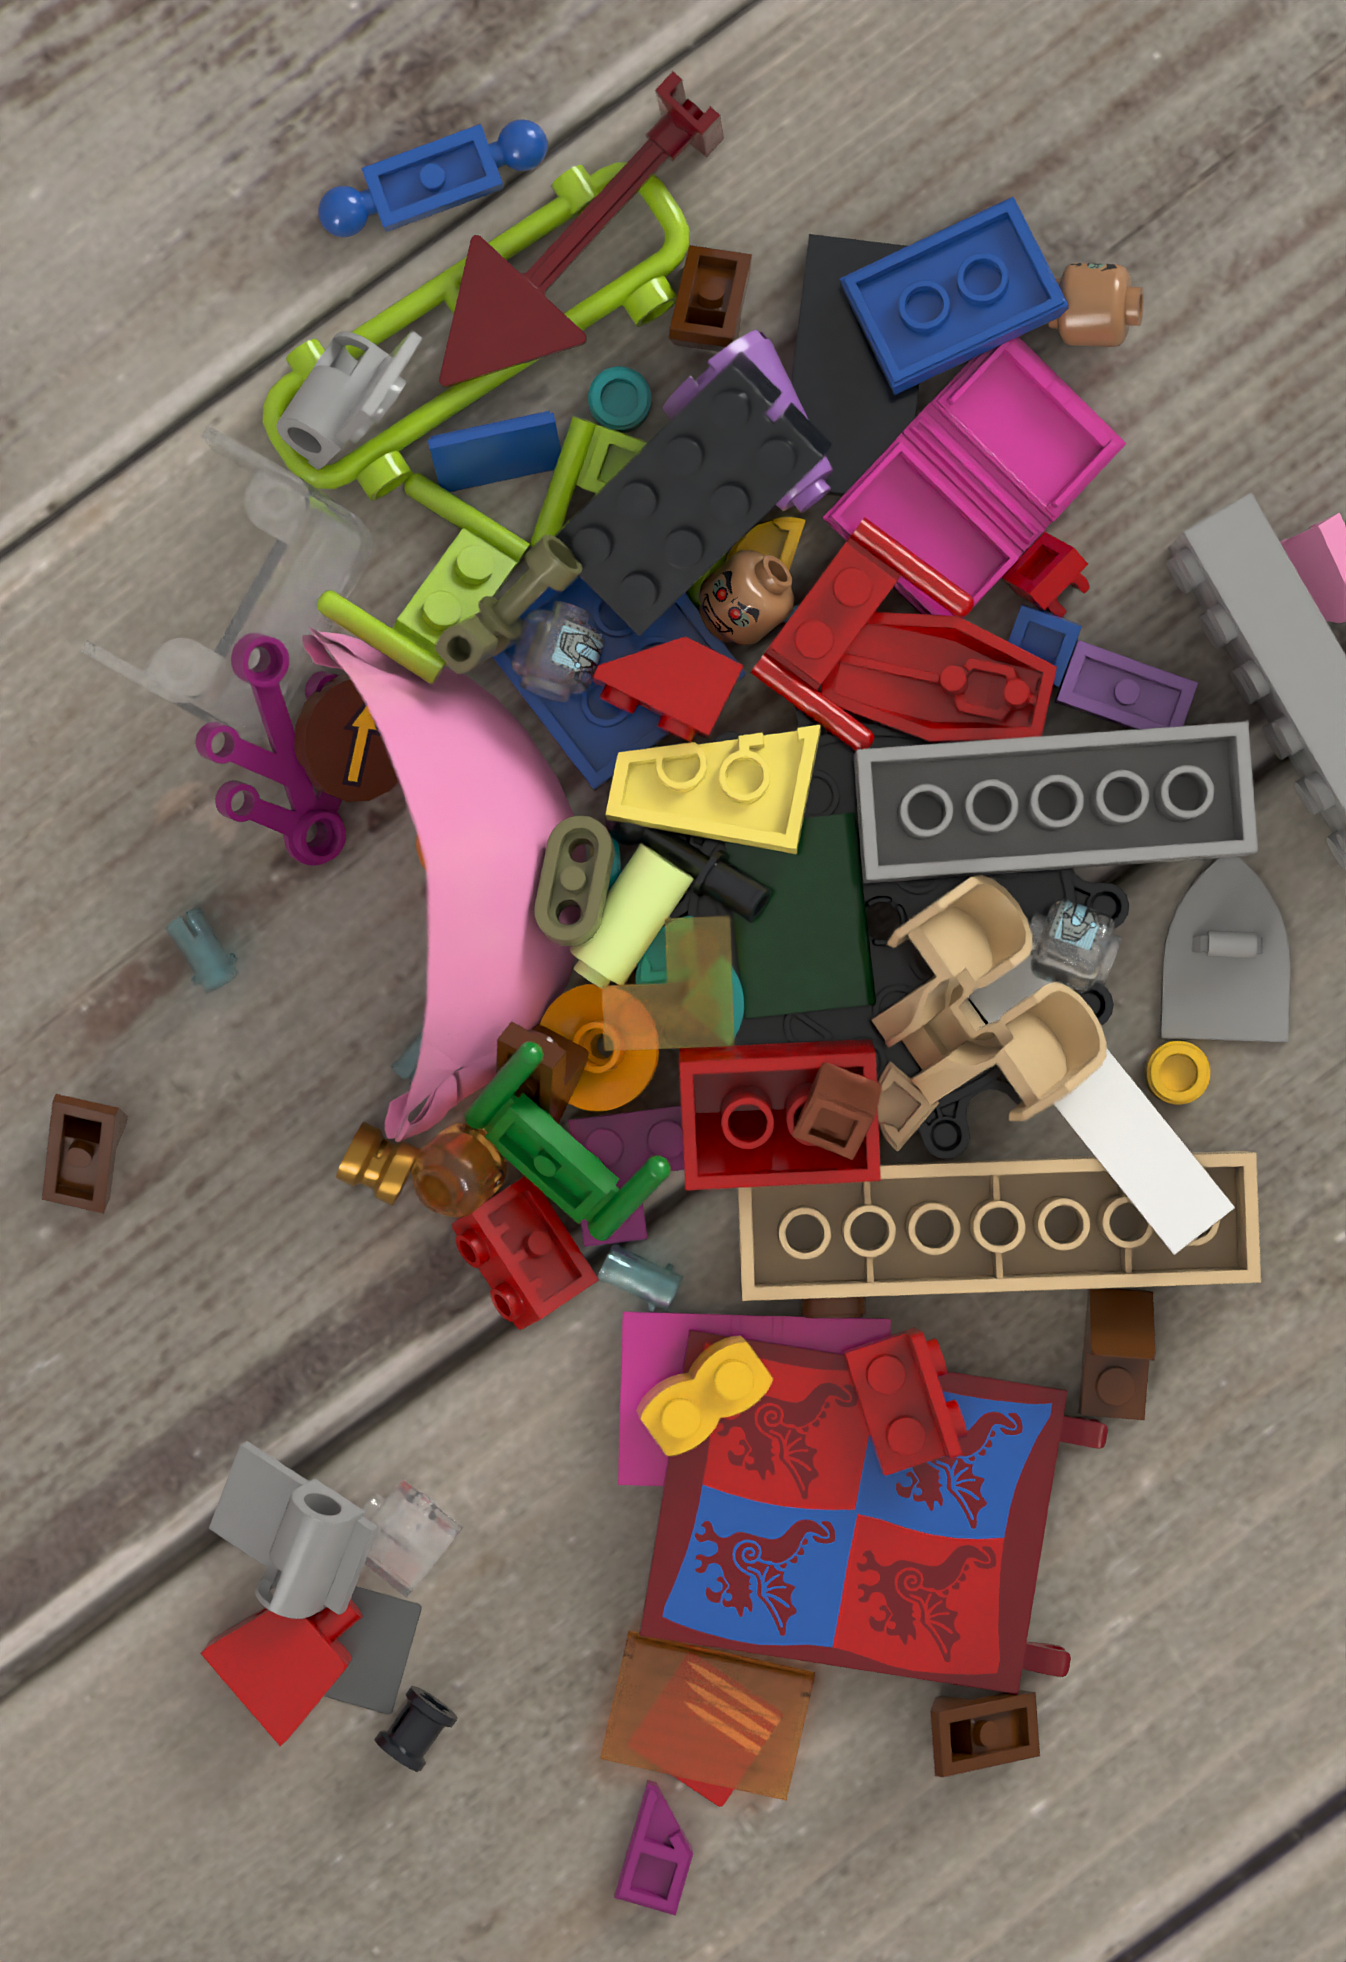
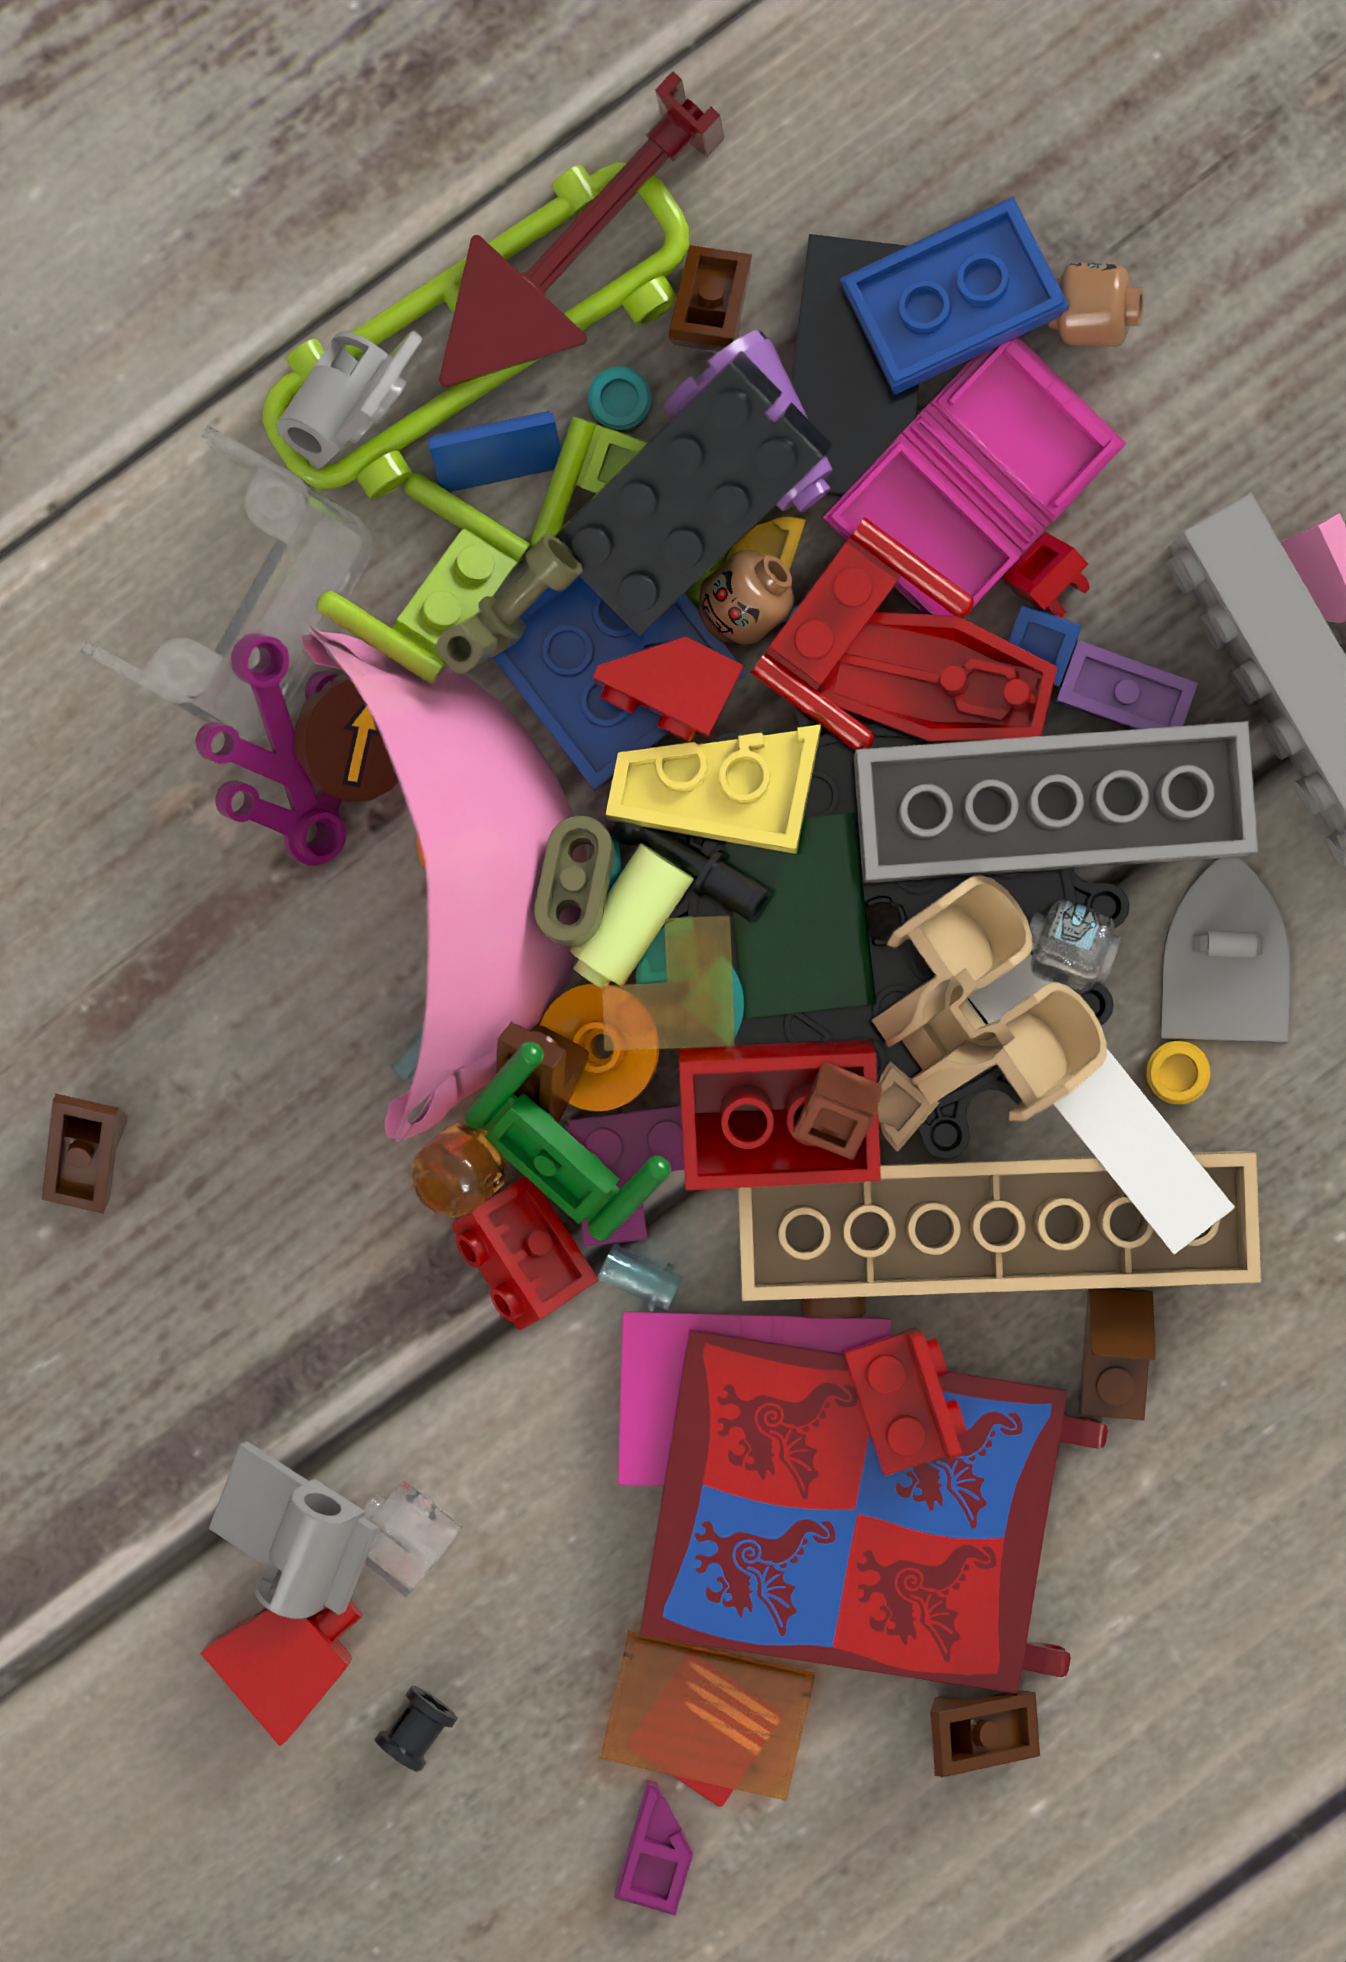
(204, 953): clear light blue pin -> none
(377, 1163): pearl gold wheel -> none
(378, 1651): dark grey sticker -> none
(433, 178): blue plate -> none
(557, 652): clear head -> none
(689, 1405): yellow brick -> none

